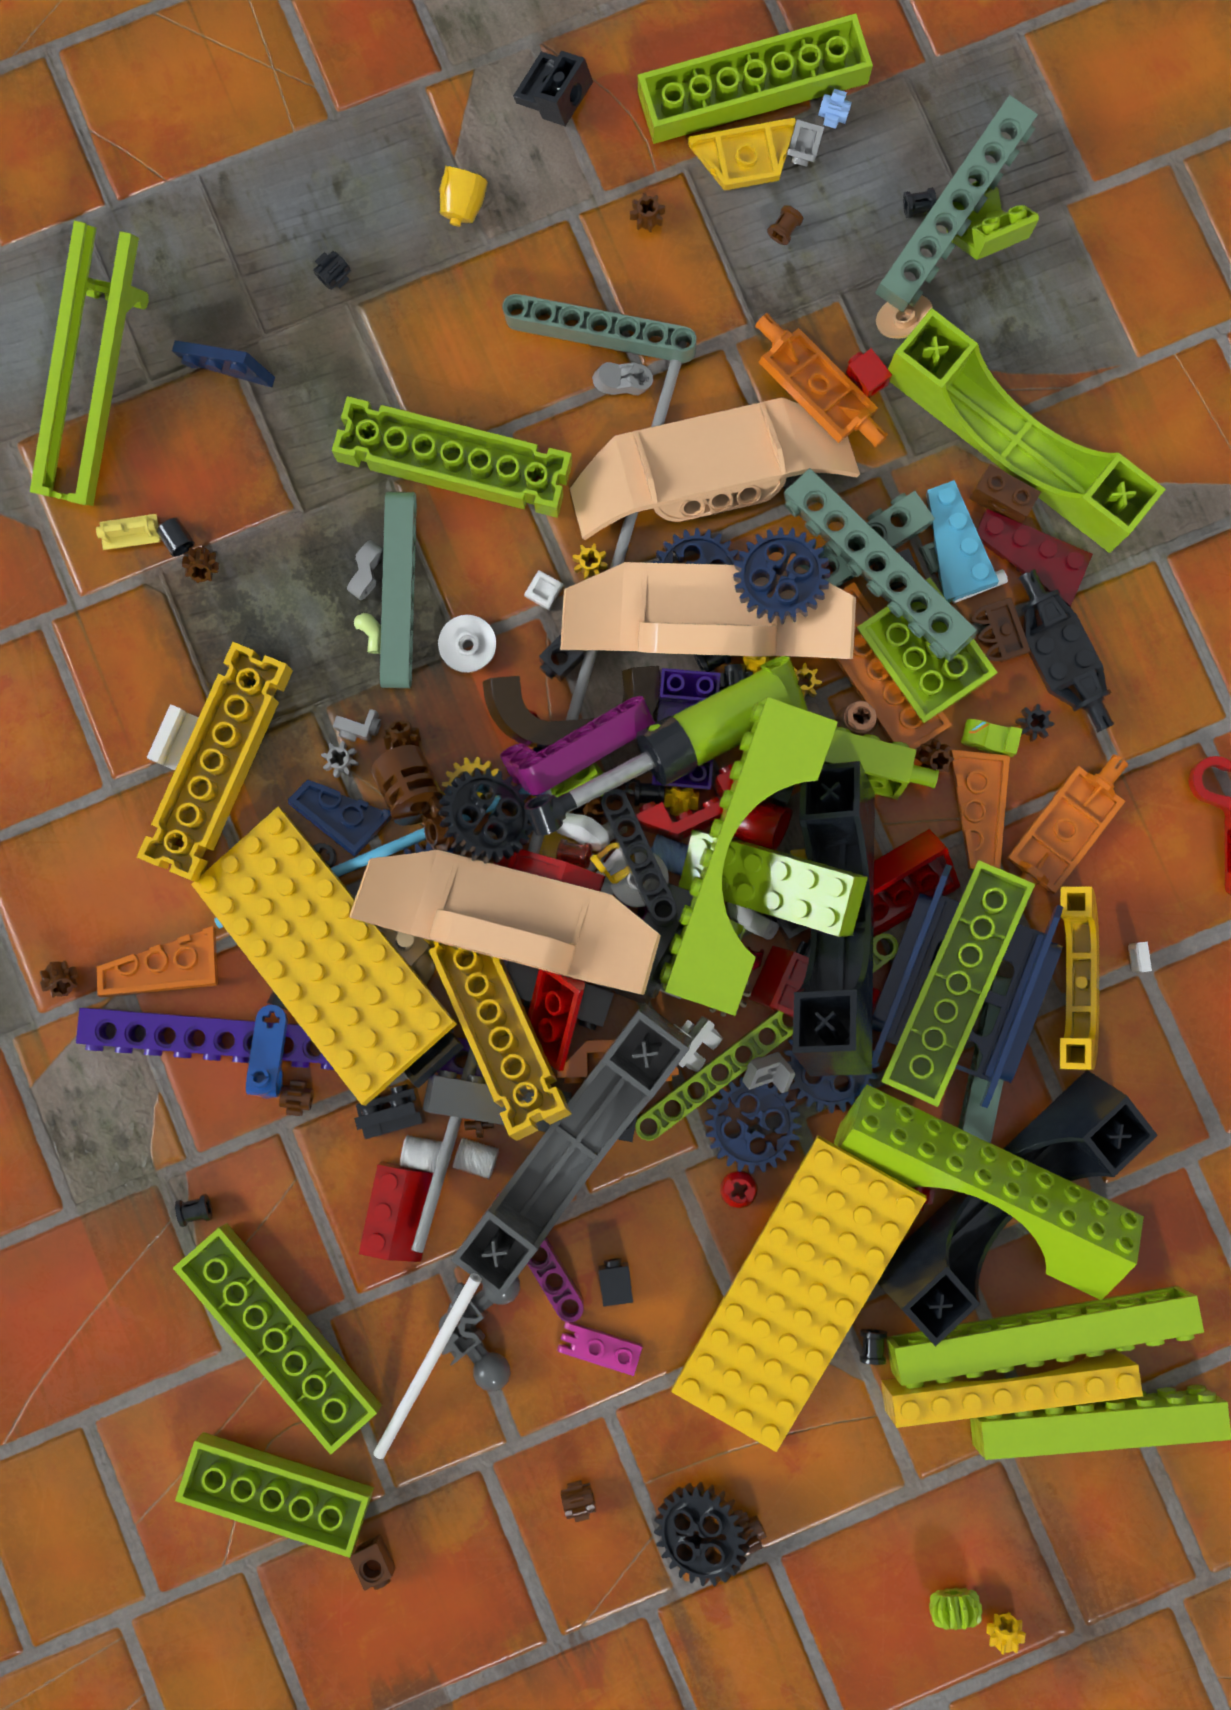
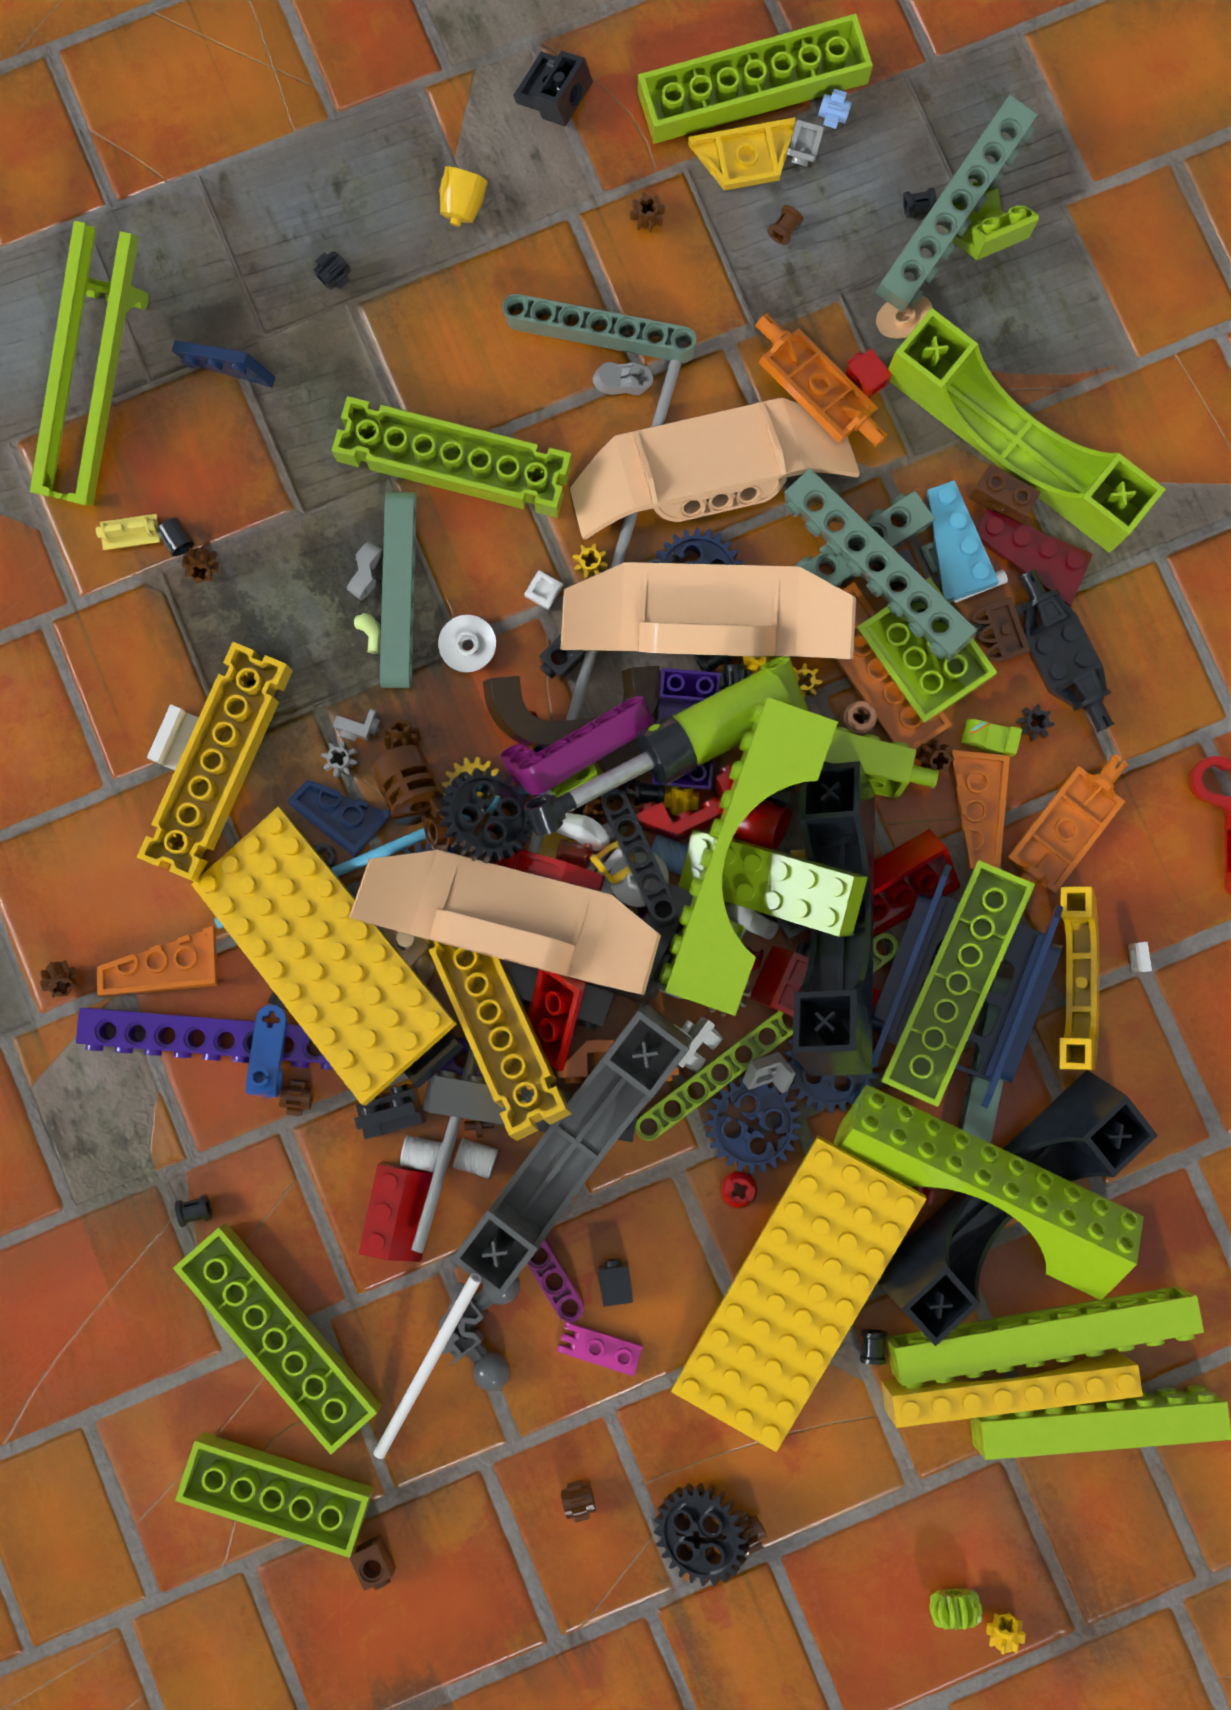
(805, 586): dark blue gear -> none

